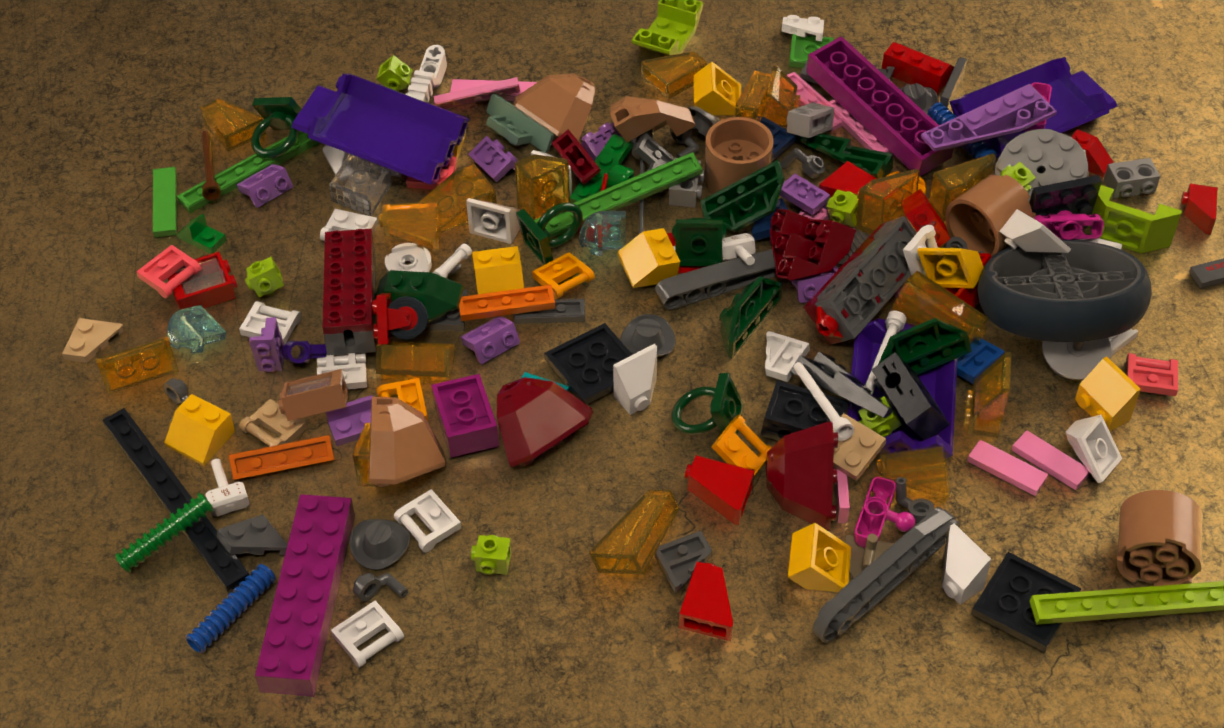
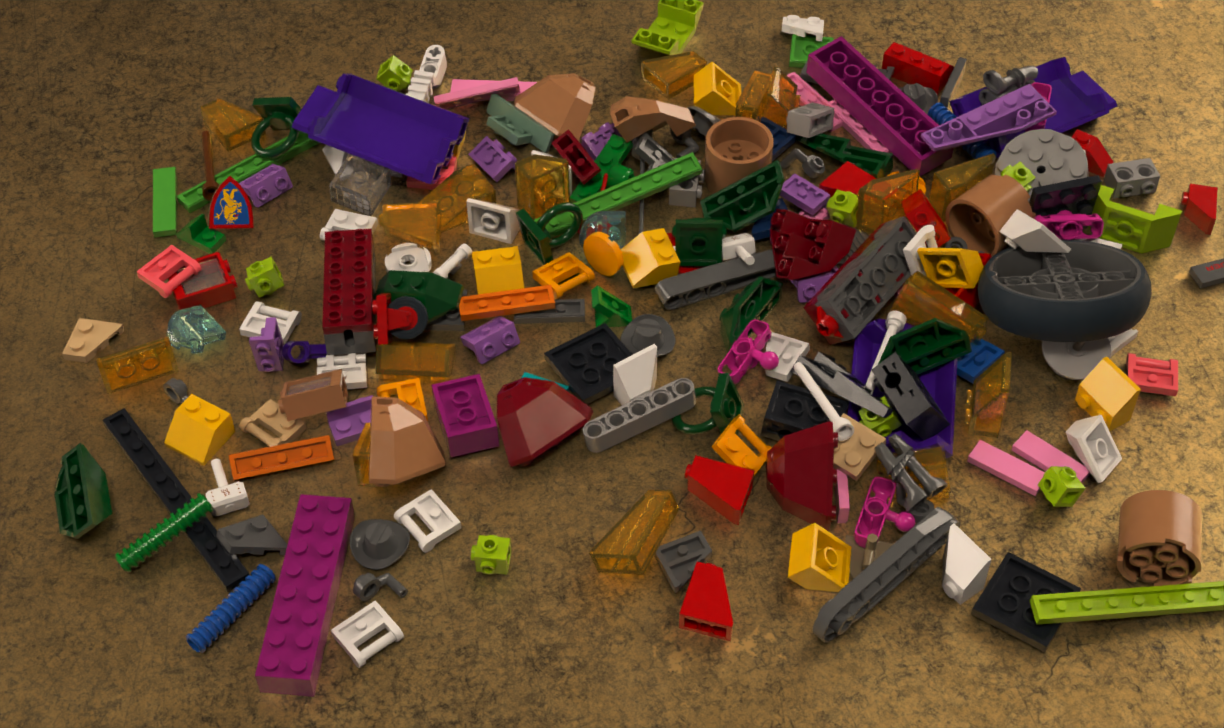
(81, 493): none -> dark green wedge
(230, 207): none -> shield
(603, 254): none -> light orange tile
(610, 309): none -> green slope
(639, 415): none -> light grey beam
(747, 353): none -> dark pink piece
(896, 467): none -> dark grey piece
(1000, 86): none -> dark grey piece
(1061, 486): none -> lime brick

